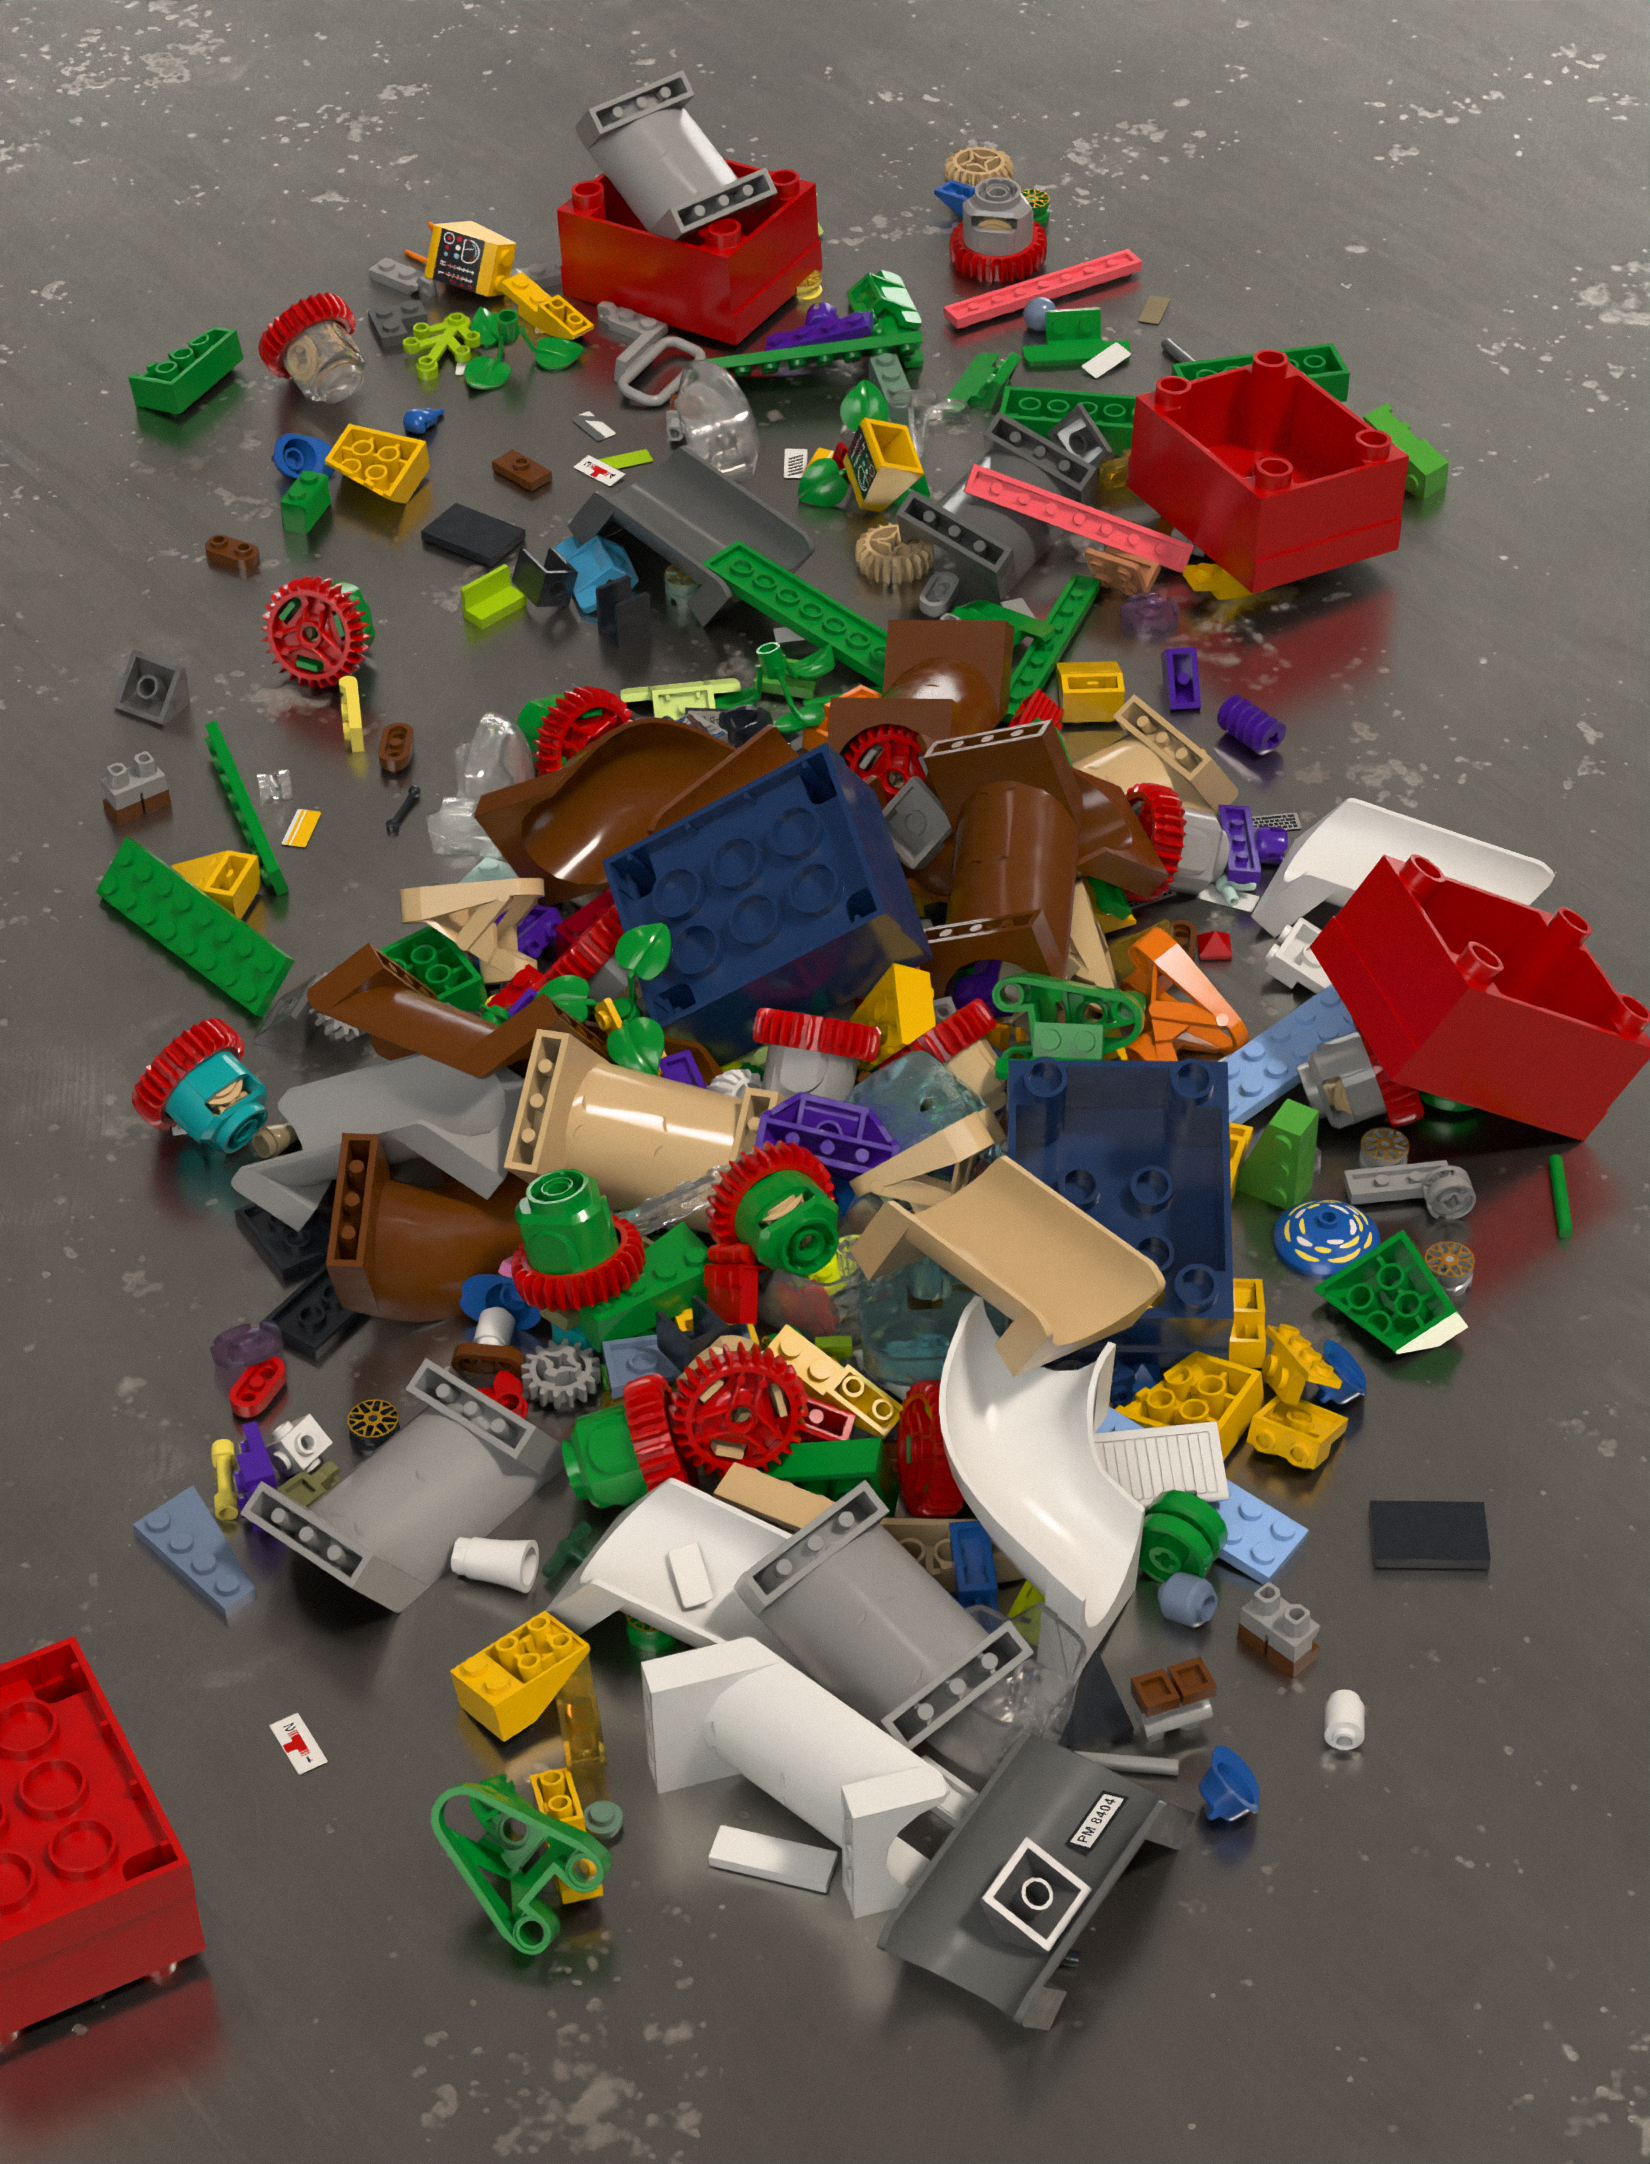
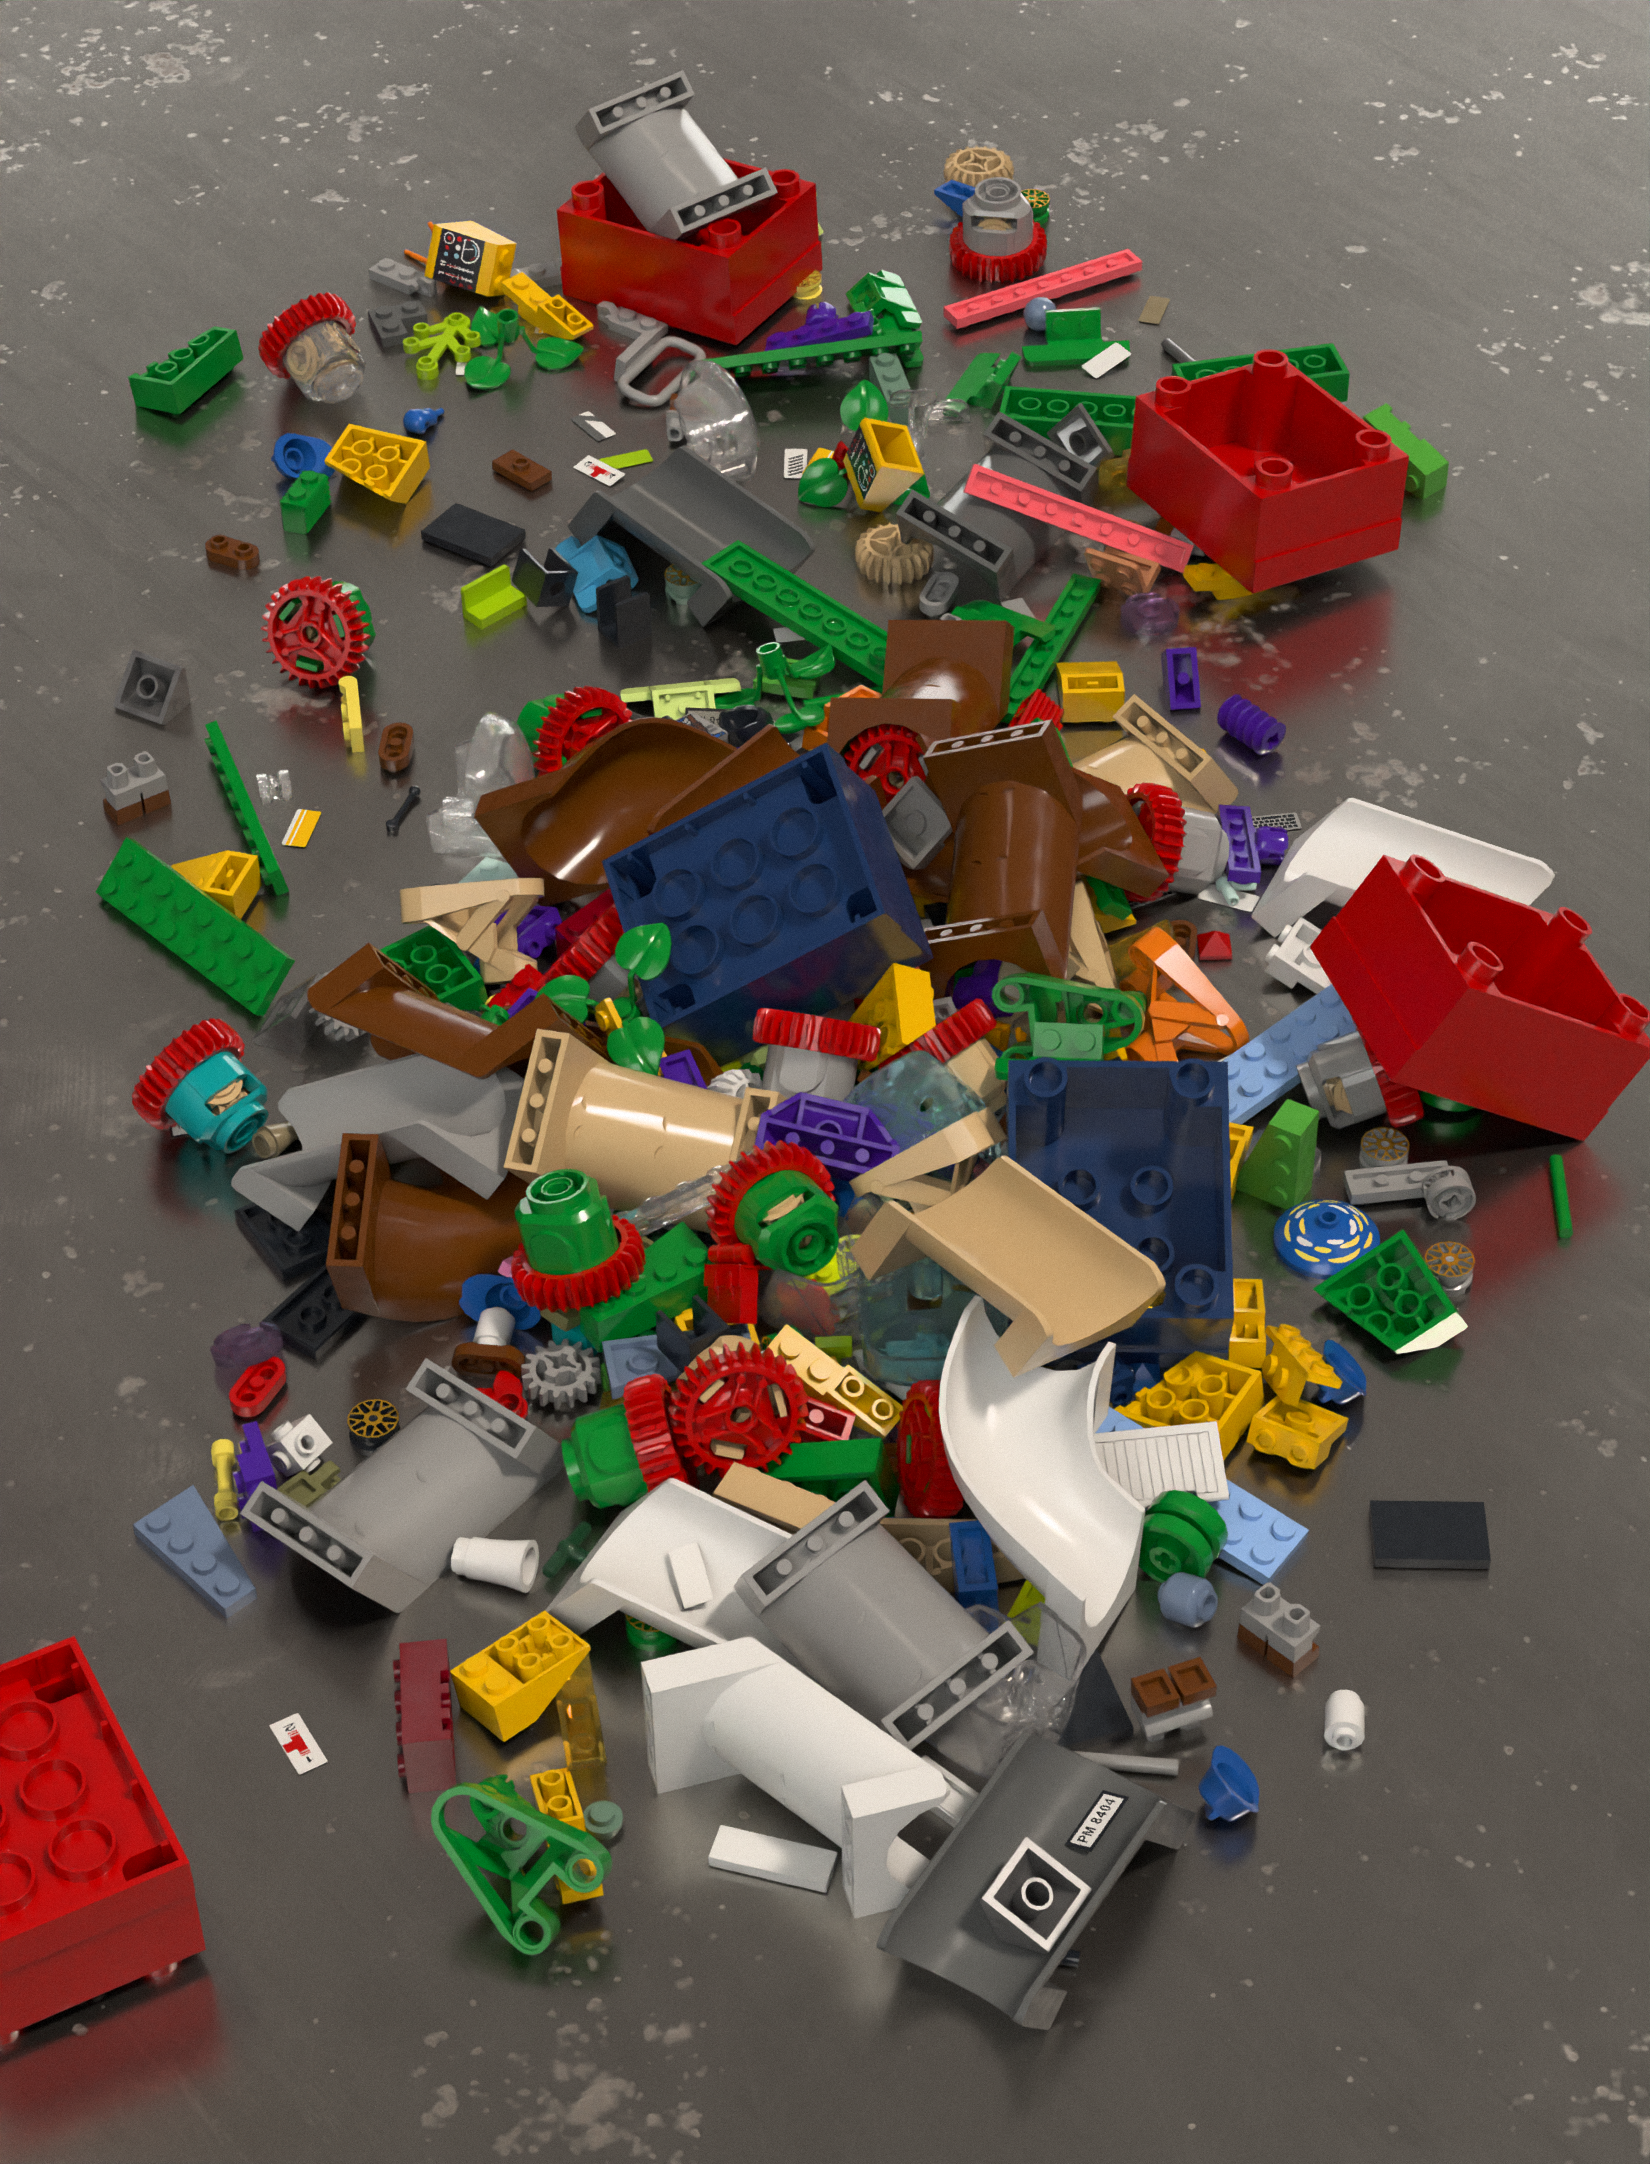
(425, 1716): none -> dark red wedge

